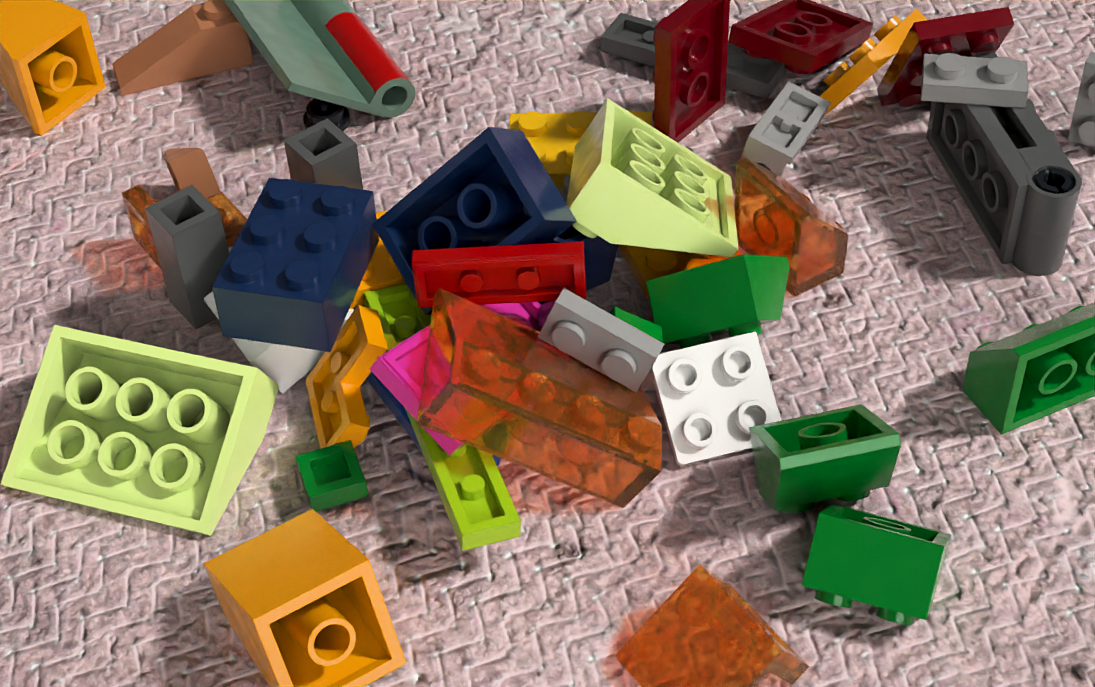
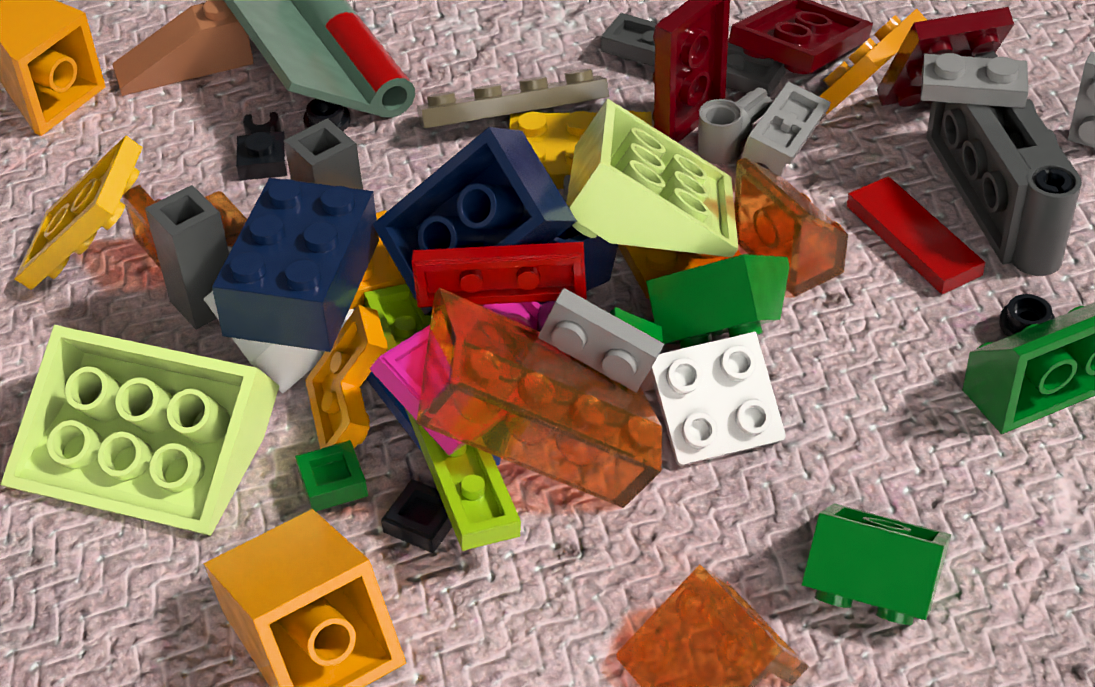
(79, 213): none -> yellow plate
(190, 168): nougat slope -> none
(261, 150): none -> black plate
(418, 517): none -> black tile
(493, 102): none -> dark tan plate
(727, 124): none -> light grey axle
(823, 457): green slope -> none
(916, 235): none -> red tile
(1023, 312): none -> black plate

